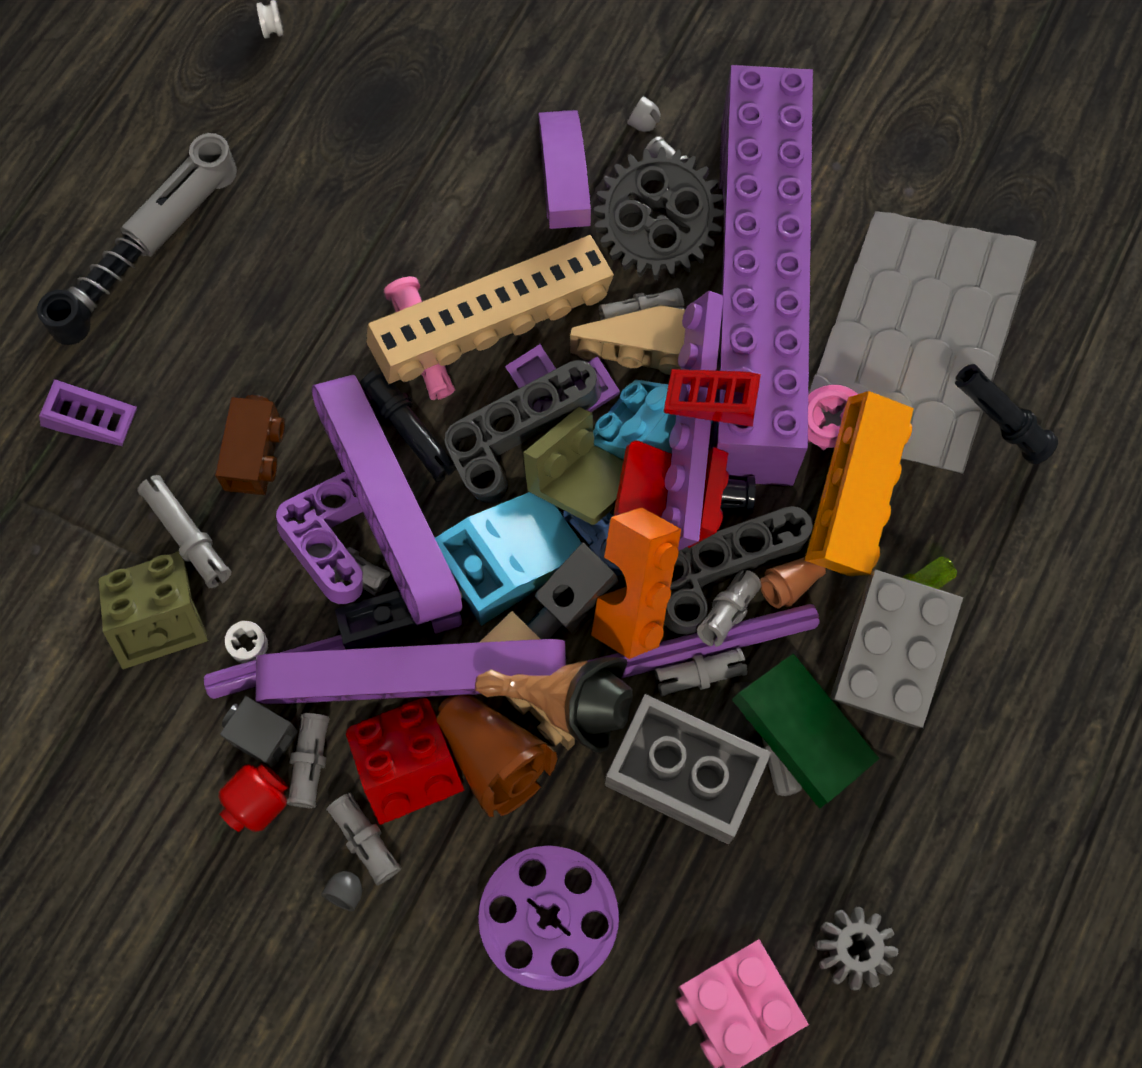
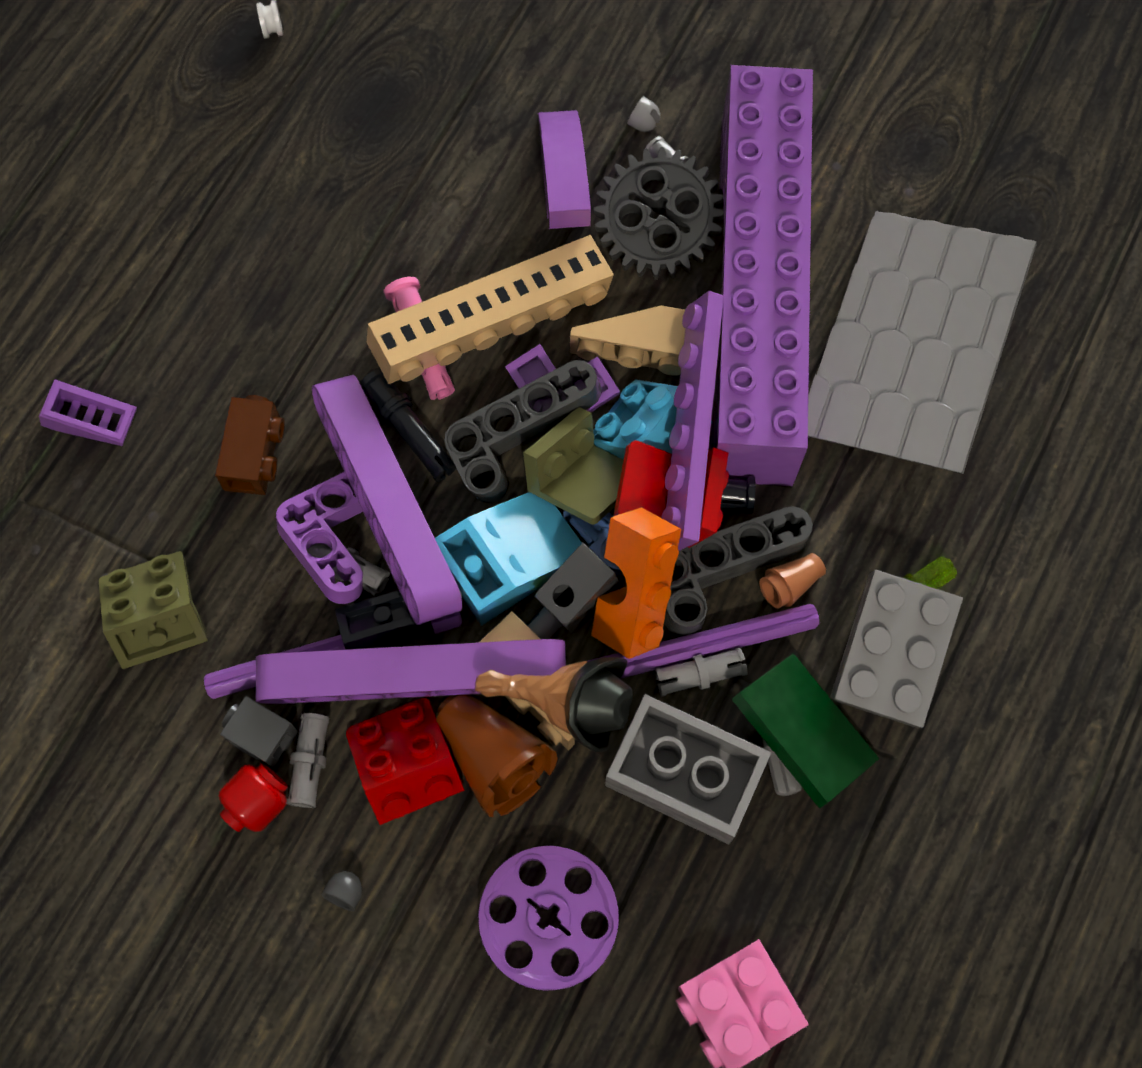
(141, 236): piece -> none
(193, 543): light grey pin -> none
(250, 629): white bush -> none
(363, 838): light grey pin -> none
(639, 302): light grey pin -> none
(724, 412): red slope -> none
(729, 608): light grey pin -> none
(831, 399): bright pink gear -> none
(860, 484): light orange brick -> none
(871, 956): light grey gear -> none
(1016, 424): black pin -> none

